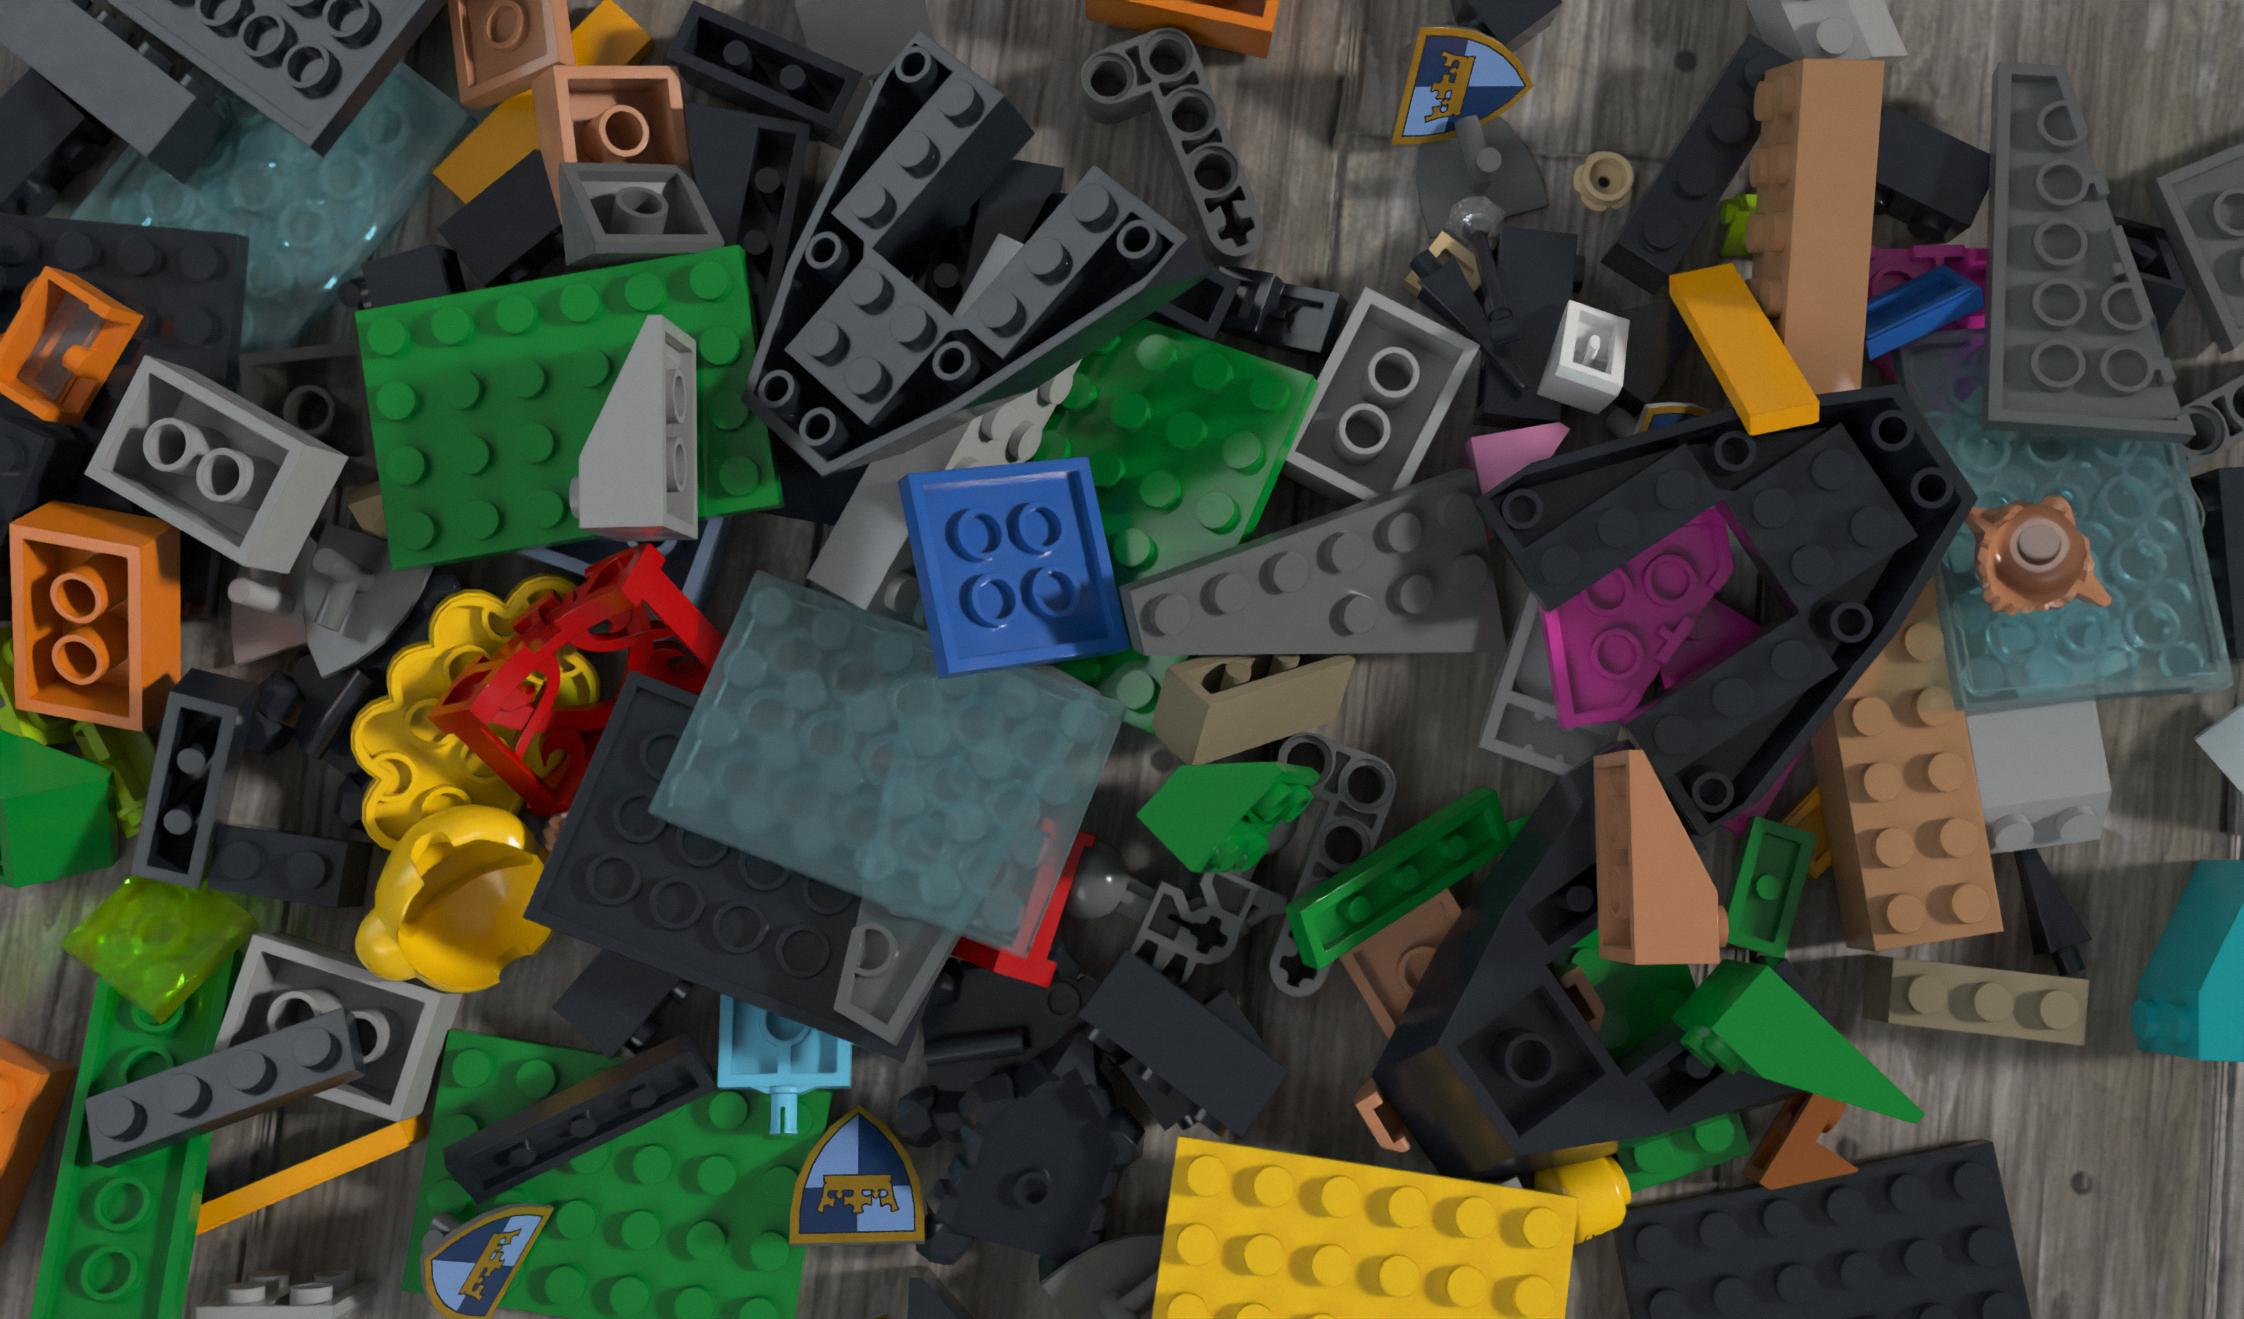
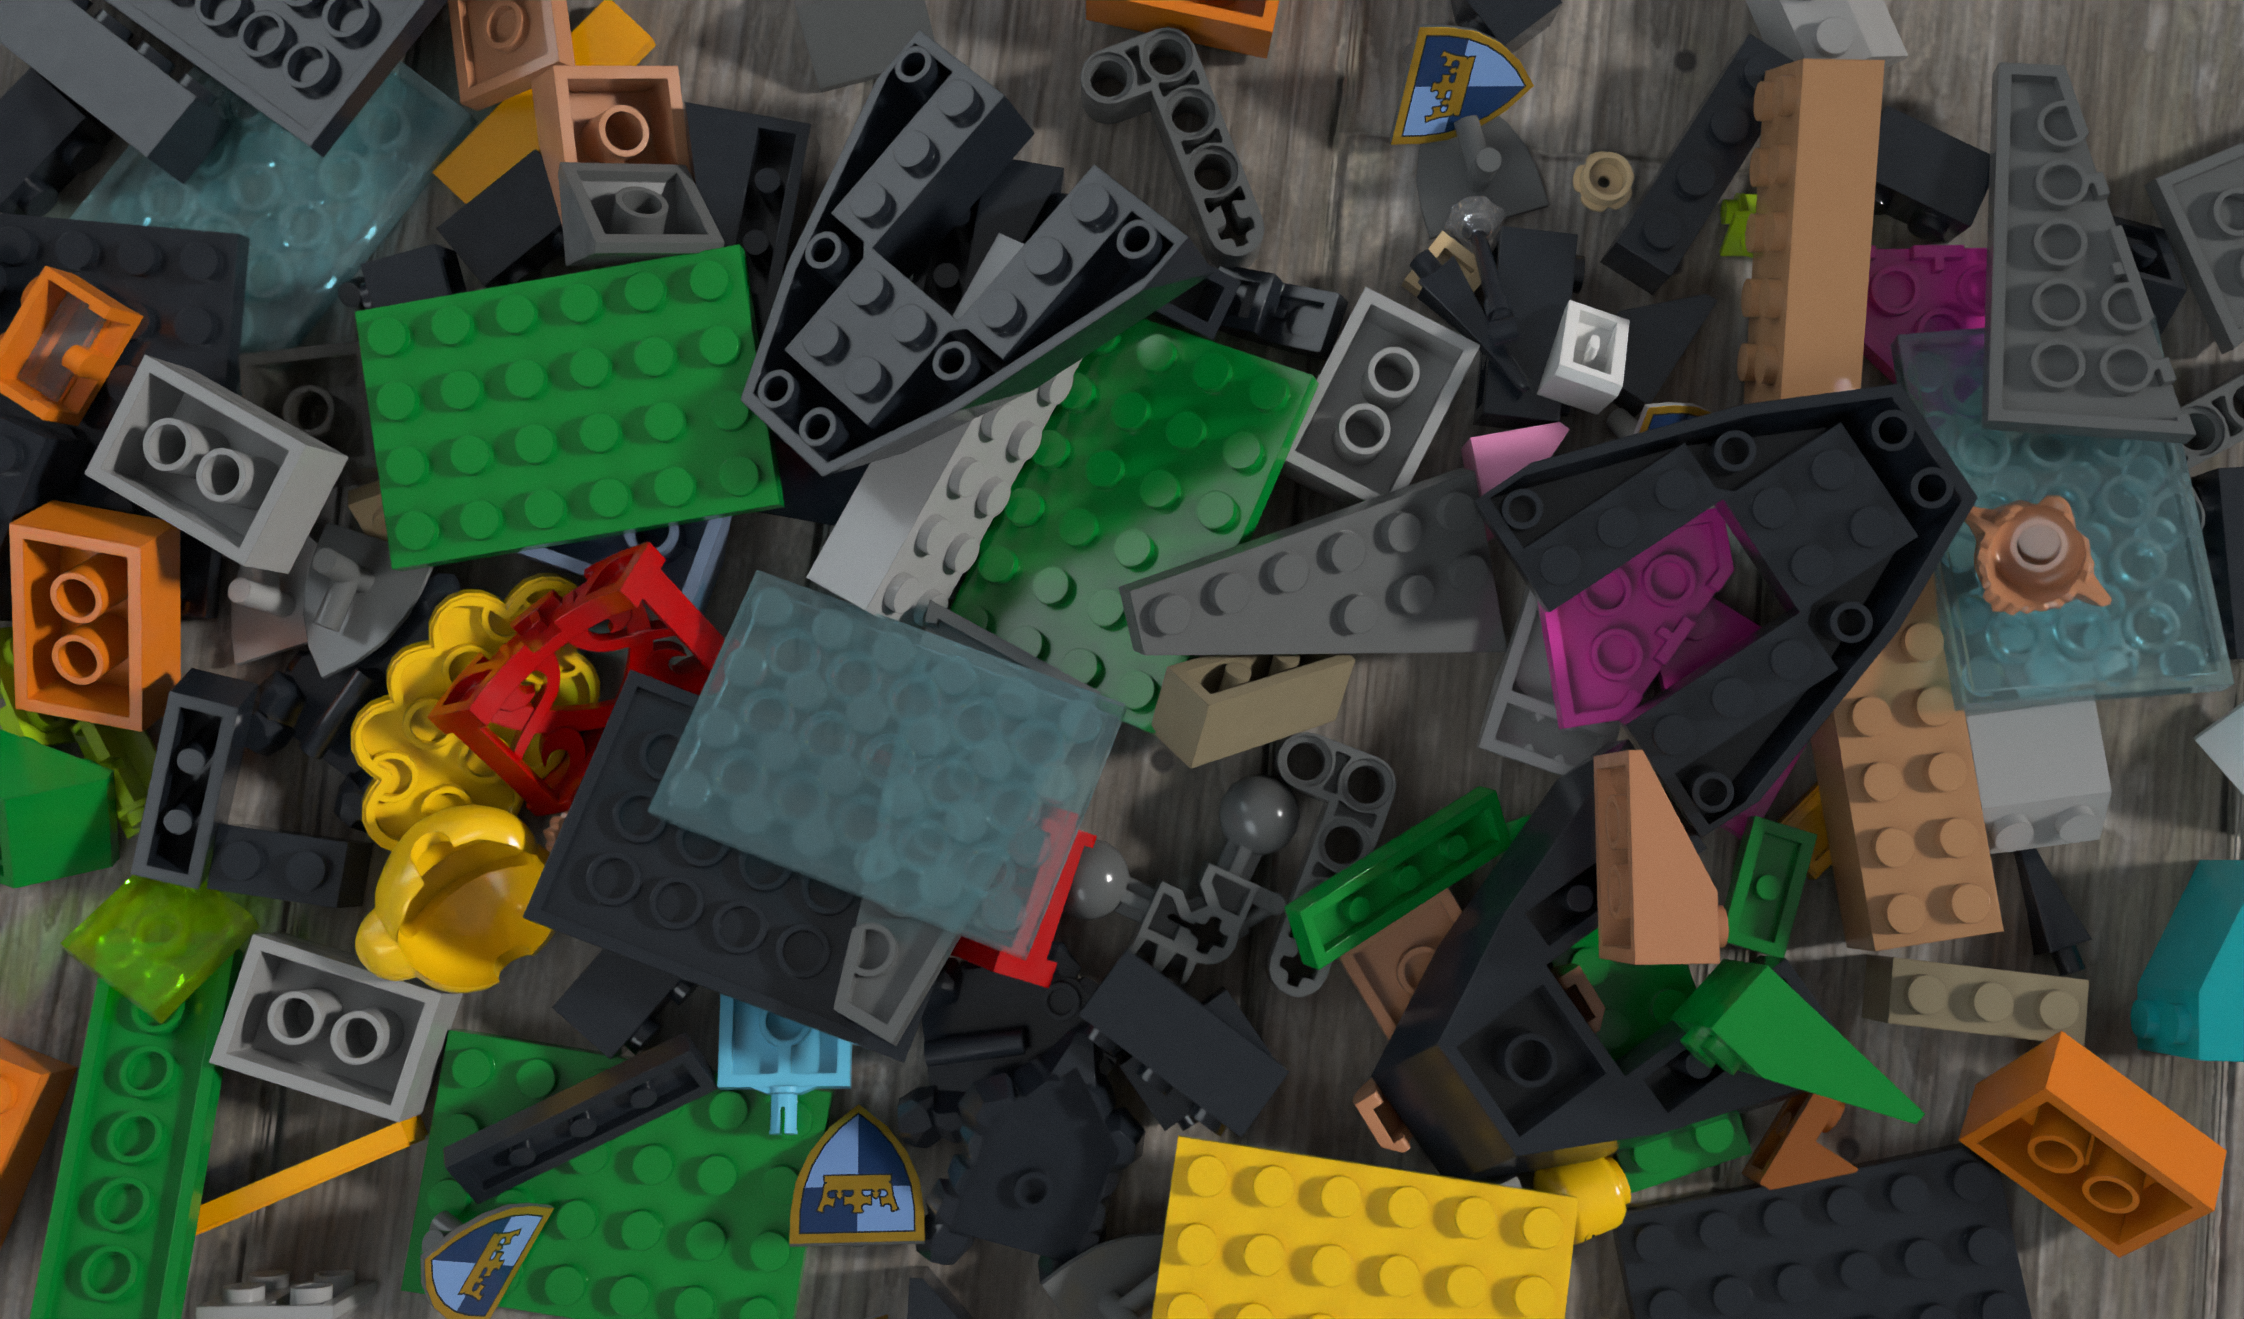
(224, 1088): black plate -> none
(643, 449): light grey slope -> none
(768, 73): black brick -> none
(1012, 565): blue plate -> none
(1223, 812): green slope -> none
(1743, 350): light orange tile -> none
(1918, 309): blue tile -> none
(2093, 1145): none -> orange brick

